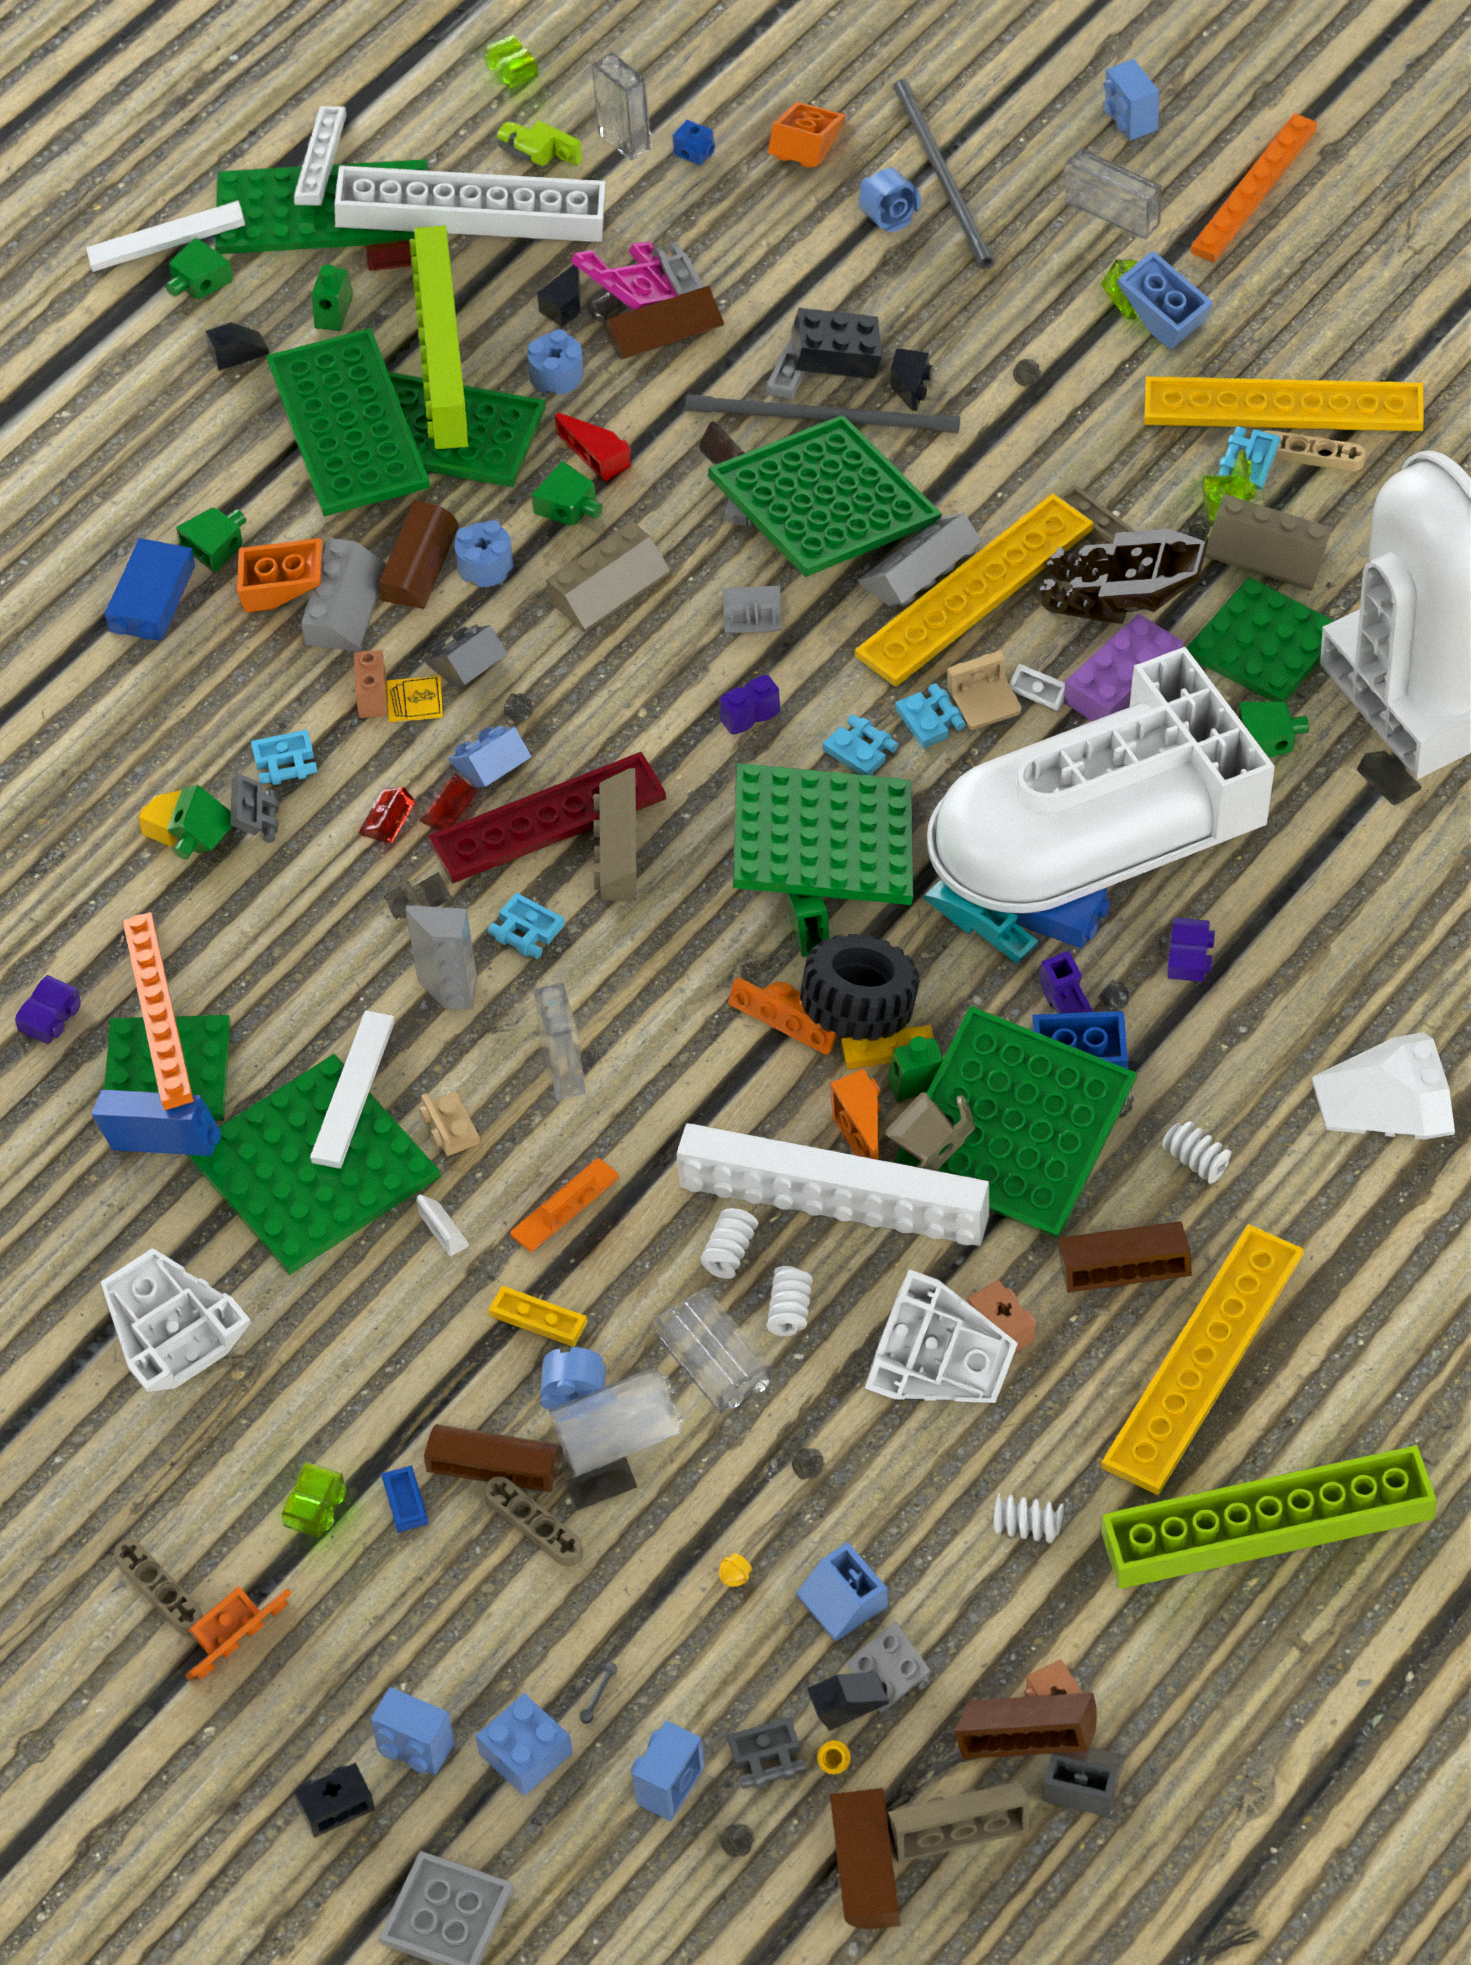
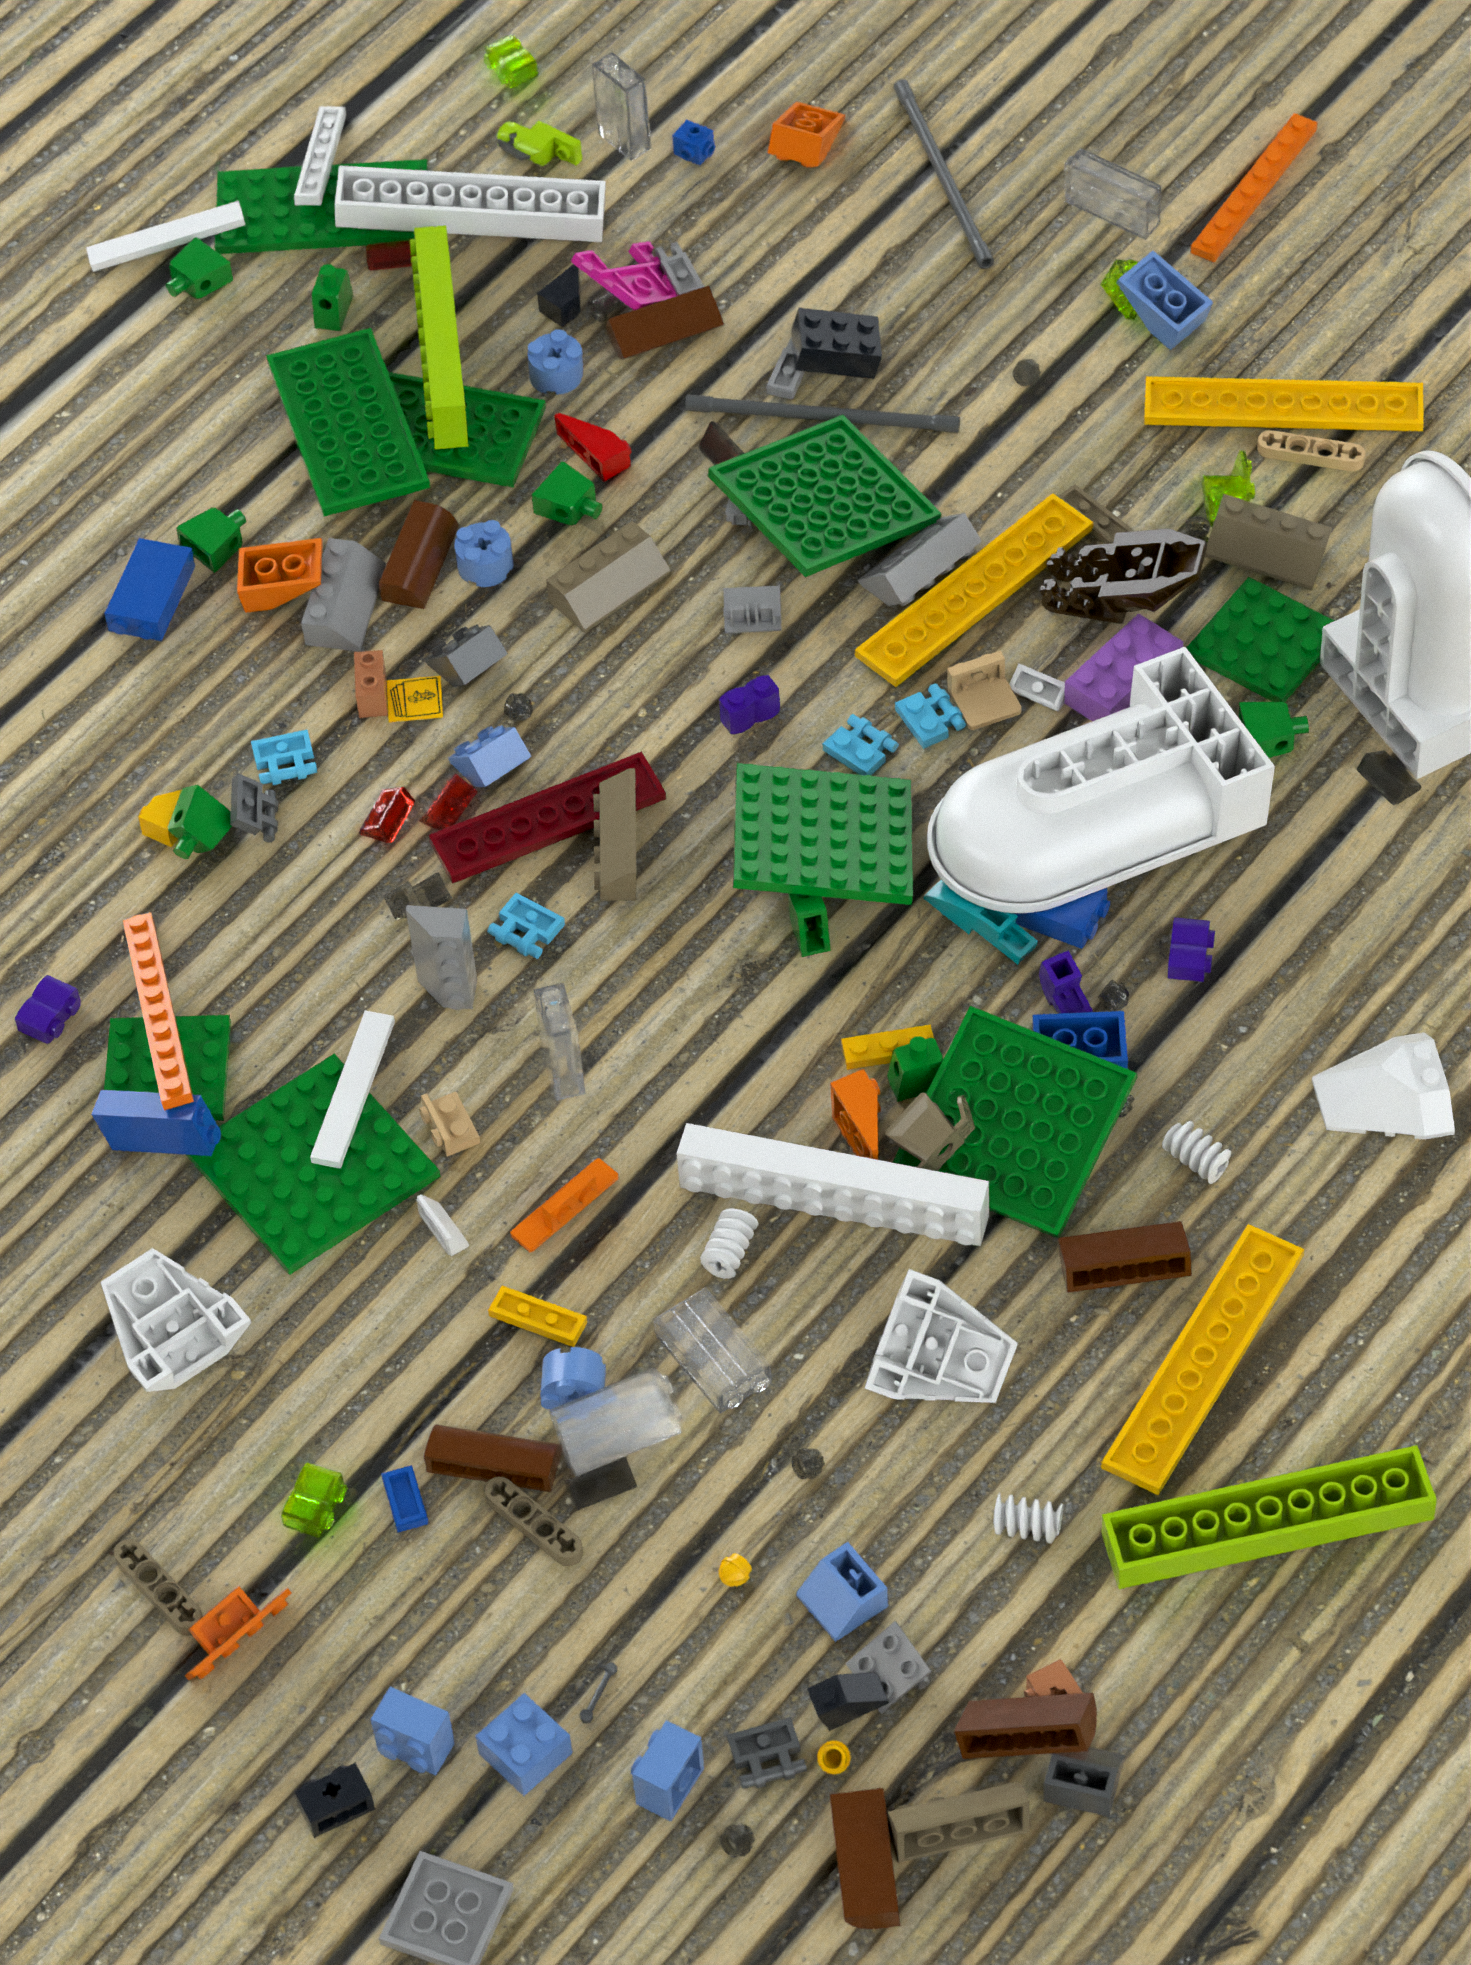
(234, 345): black slope -> none
(782, 1009): orange bracket -> none
(789, 1301): white piece -> none
(859, 987): black tyre -> none
(889, 199): medium blue brick -> none
(909, 375): black slope -> none
(1003, 1310): nougat brick -> none
(1131, 99): medium blue brick -> none
(1259, 449): medium azure plate -> none

